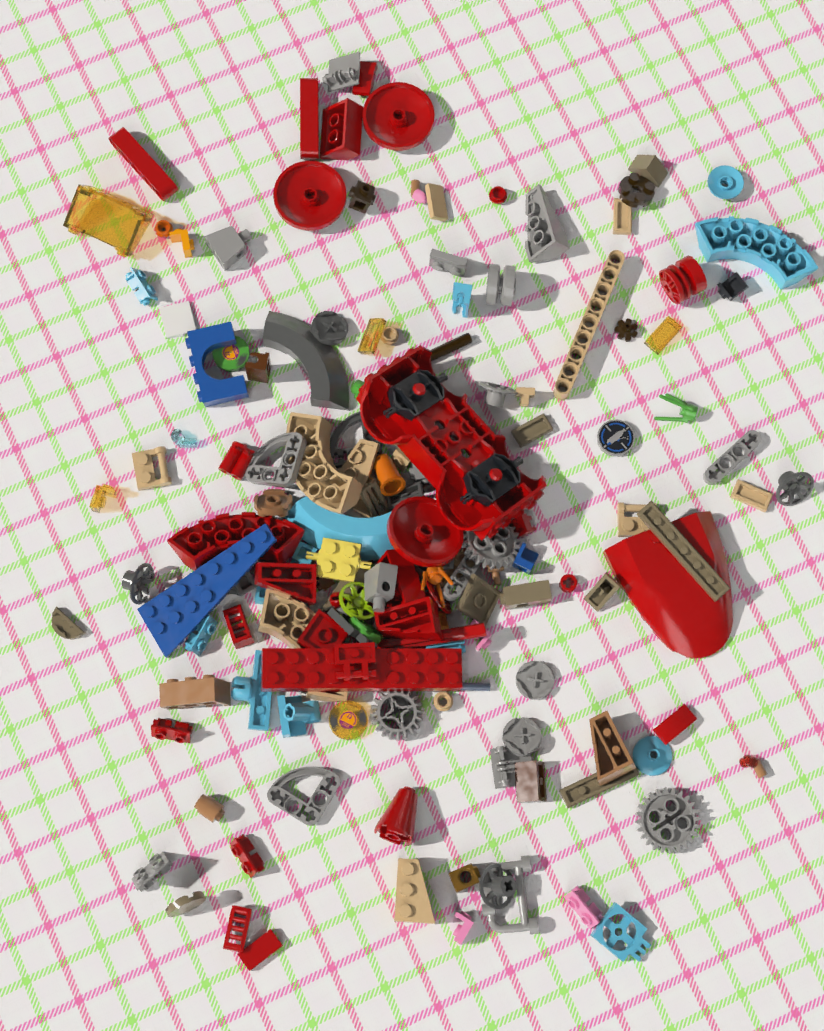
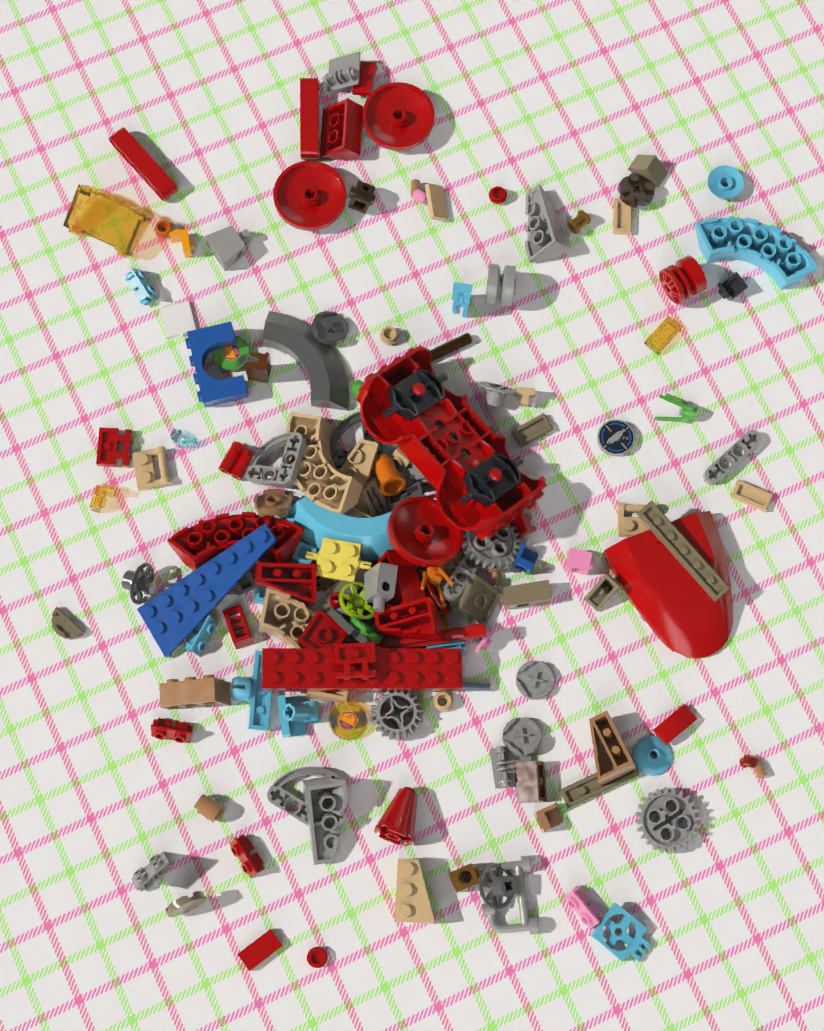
(108, 447): none -> red plate
(240, 911): red slope -> none
(317, 957): none -> red tile
(325, 812): none -> light grey wedge
(372, 336): clear yellow tile -> none
(448, 262): light grey plate -> none
(461, 931): bright pink bracket -> none
(548, 817): none -> medium nougat panel
(573, 579): red bush -> none
(578, 222): none -> pearl gold bush
(579, 561): none -> bright pink brick
(584, 331): tan beam -> none
(626, 330): dark brown plant -> none
(792, 485): dark grey wheel -> none

